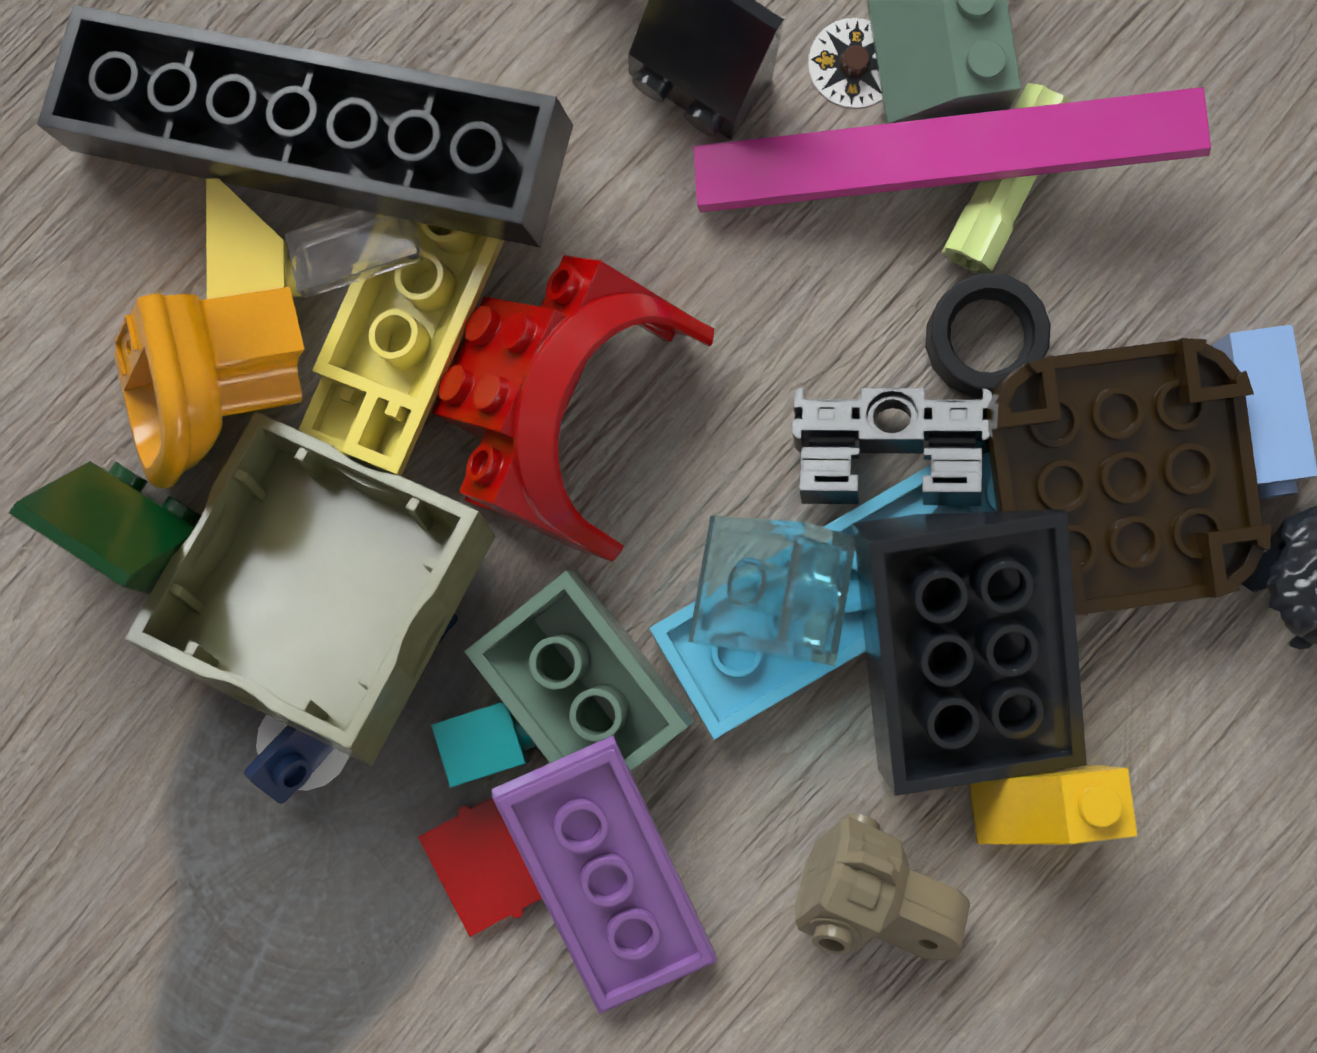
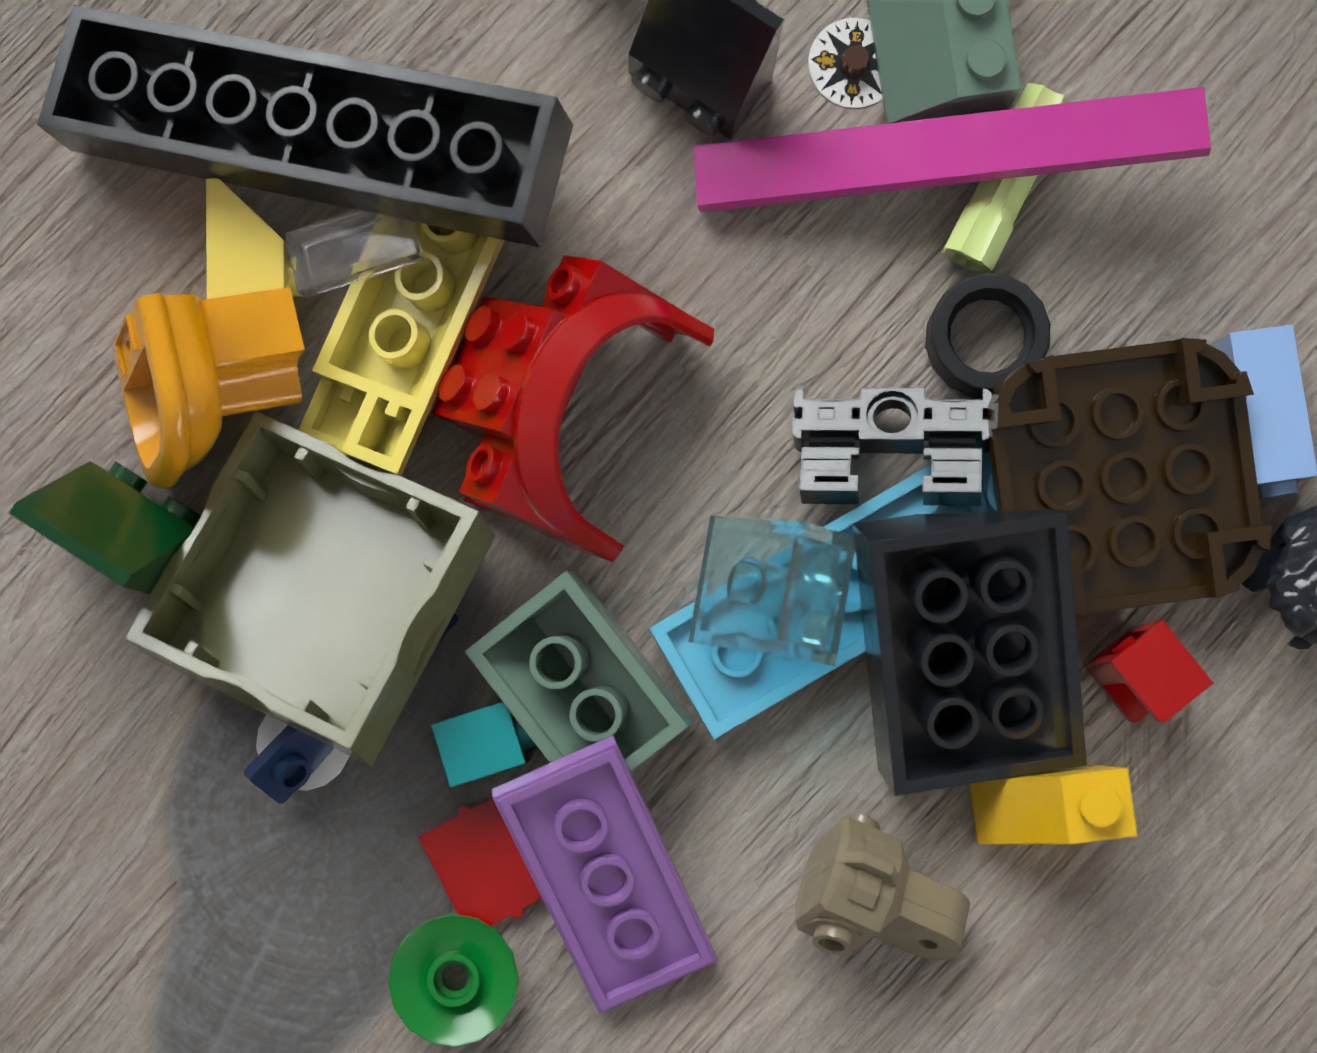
(433, 1007): none -> green dish
(1148, 673): none -> red panel

